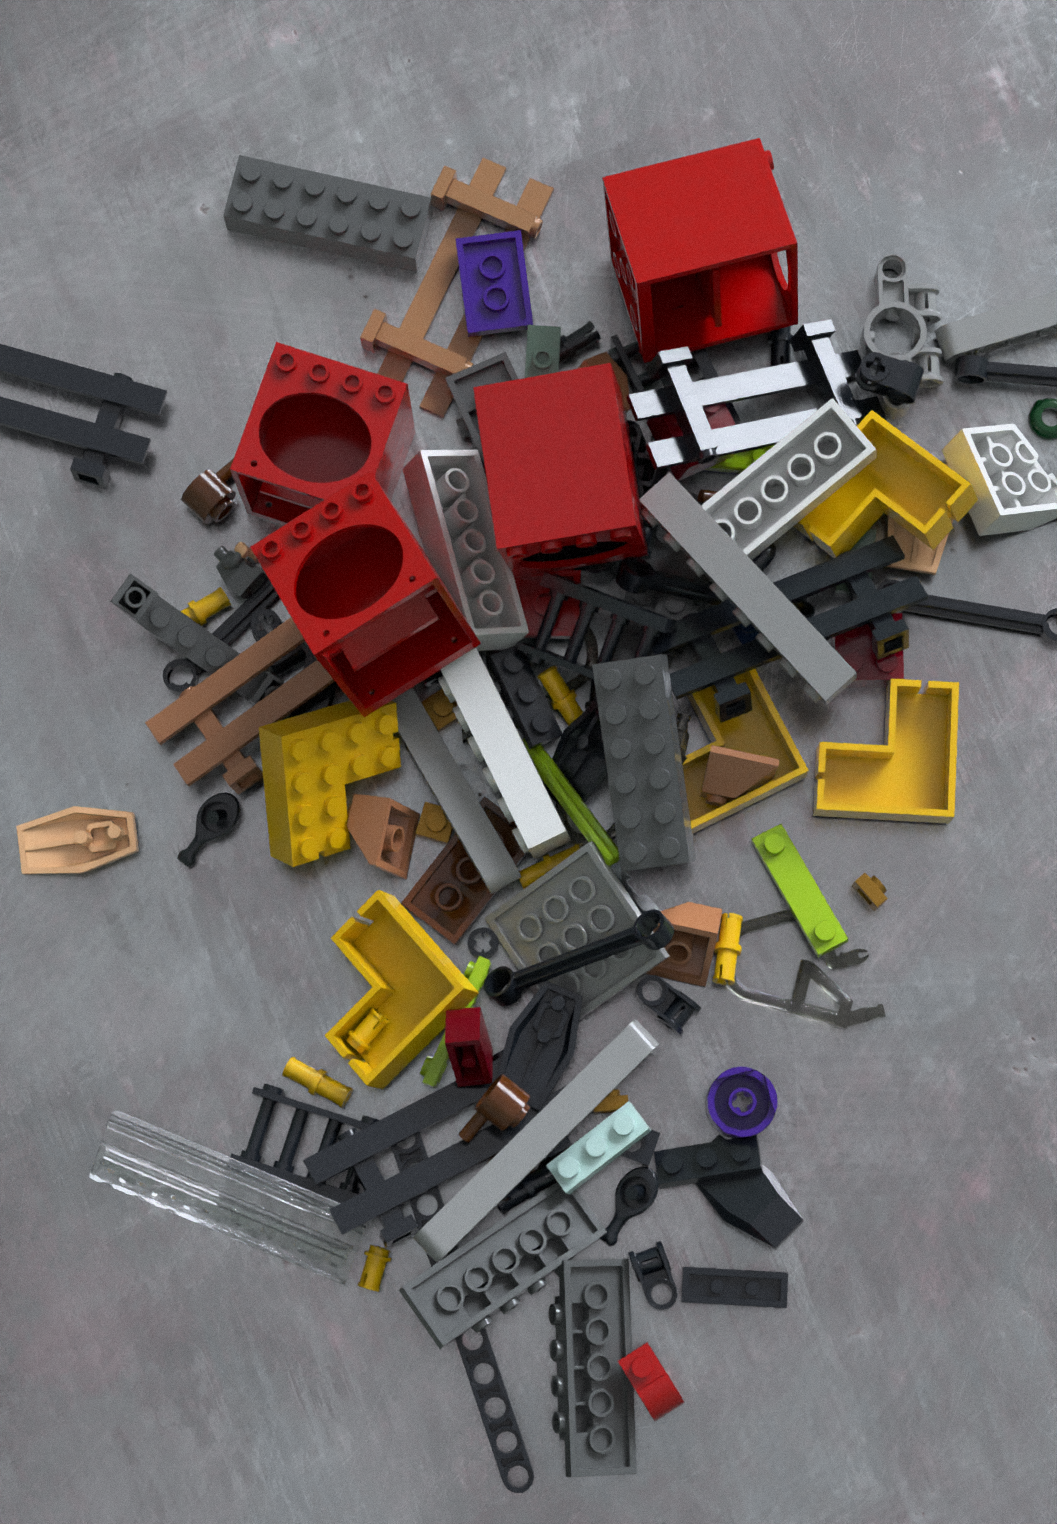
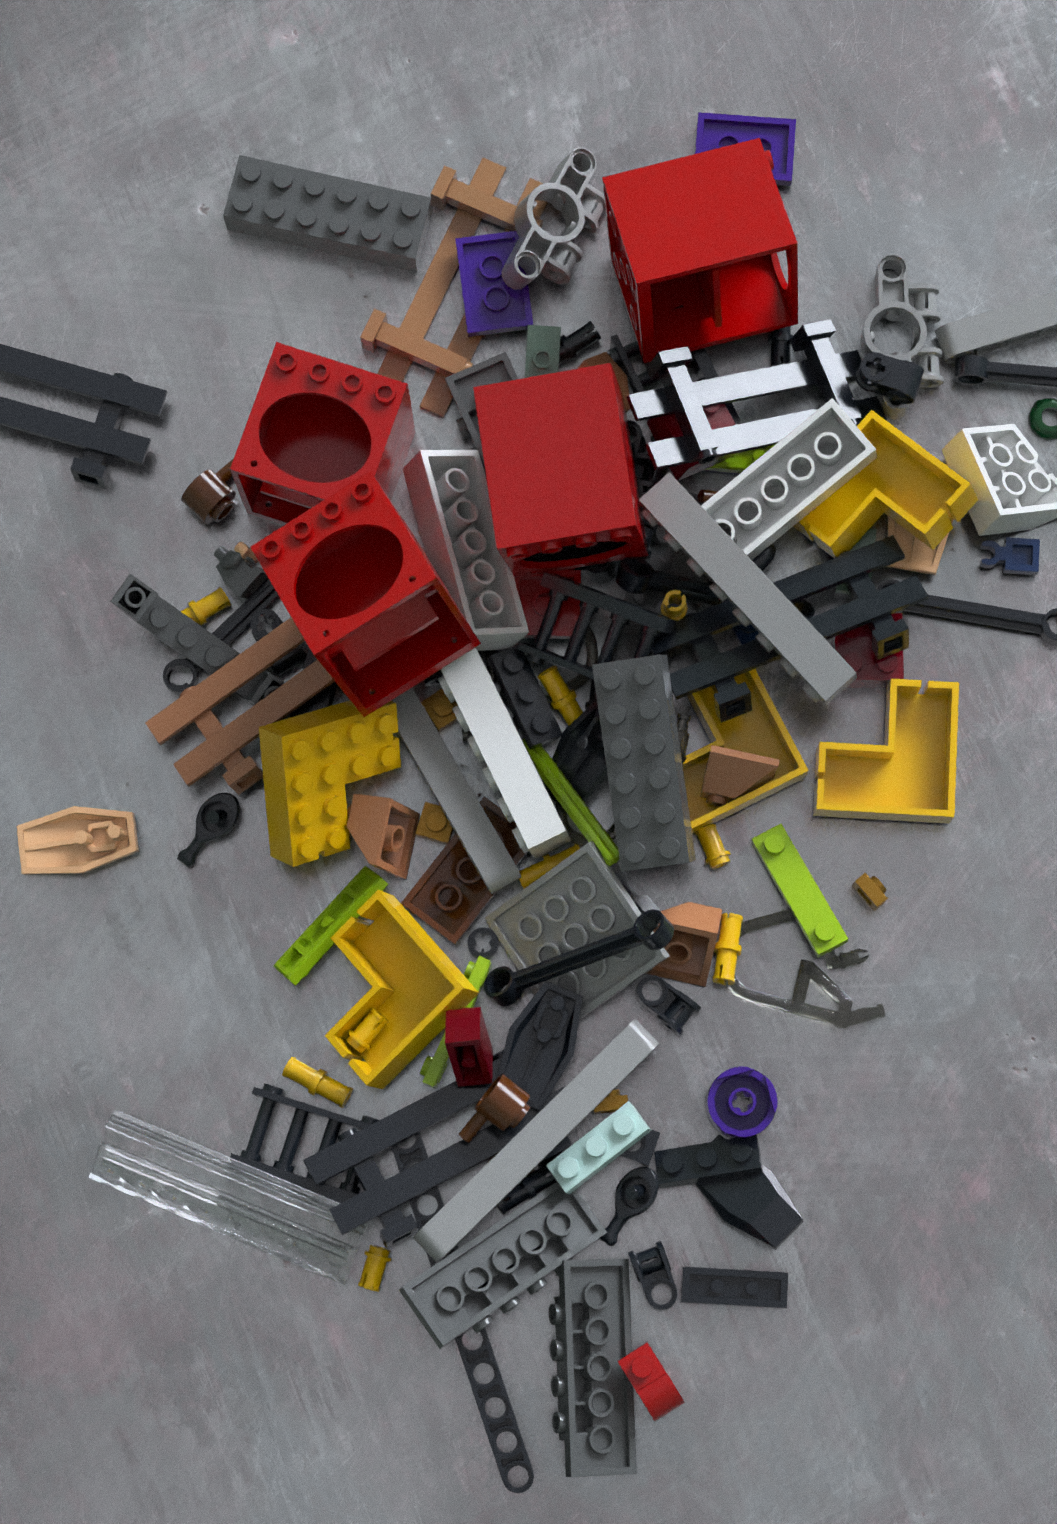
(316, 939): none -> lime plate
(537, 249): none -> light grey piece
(675, 613): none -> yellow pin
(713, 847): none -> yellow pin
(775, 135): none -> dark purple plate
(1017, 555): none -> dark blue plate

